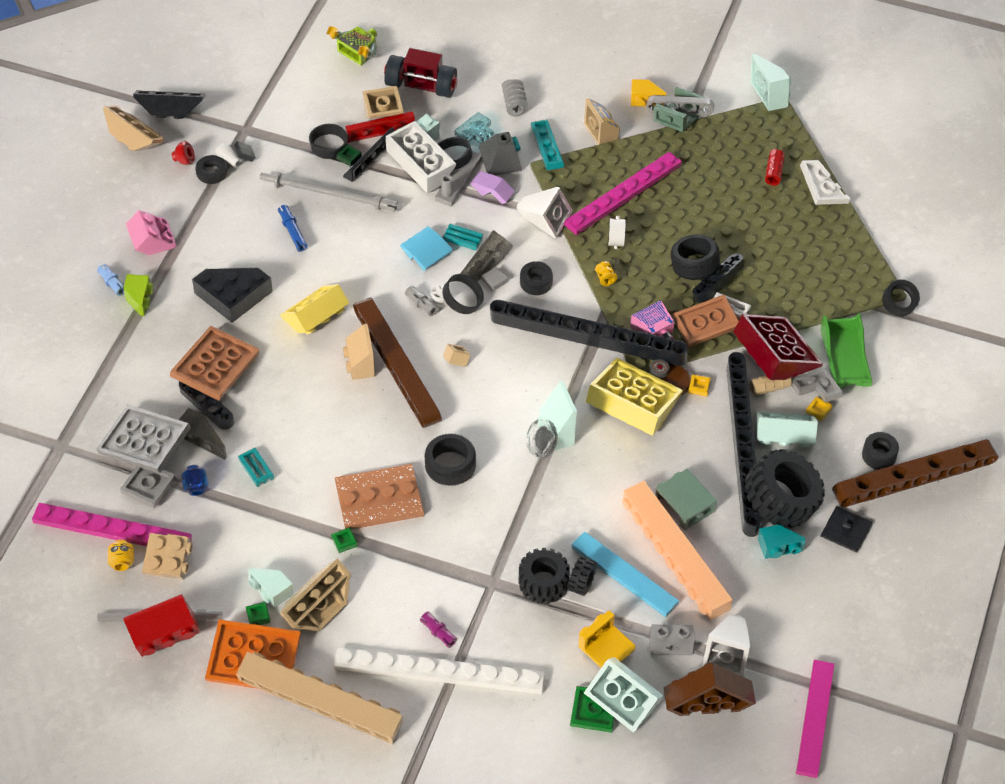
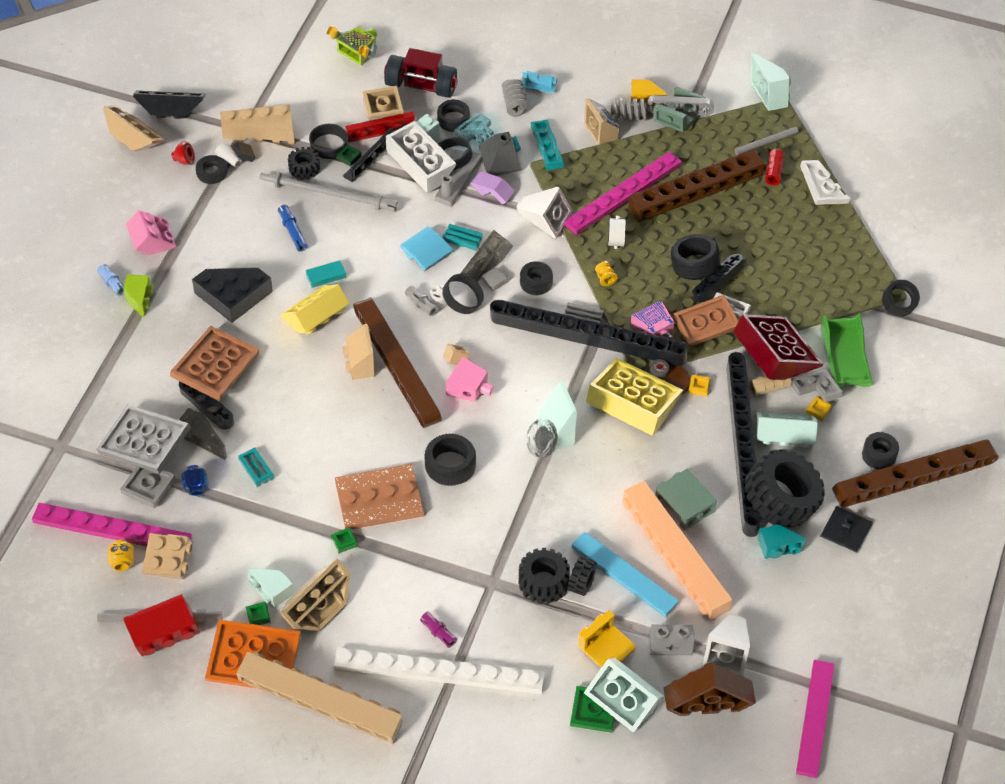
(259, 124): none -> tan wedge
(304, 155): none -> black tyre
(325, 274): none -> teal tile
(452, 106): none -> black tyre
(468, 381): none -> bright pink torso
(544, 83): none -> medium azure hinge
(584, 312): none -> light grey tile
(628, 108): none -> light grey piece
(696, 185): none -> reddish brown brick
(745, 148): none -> light grey bar

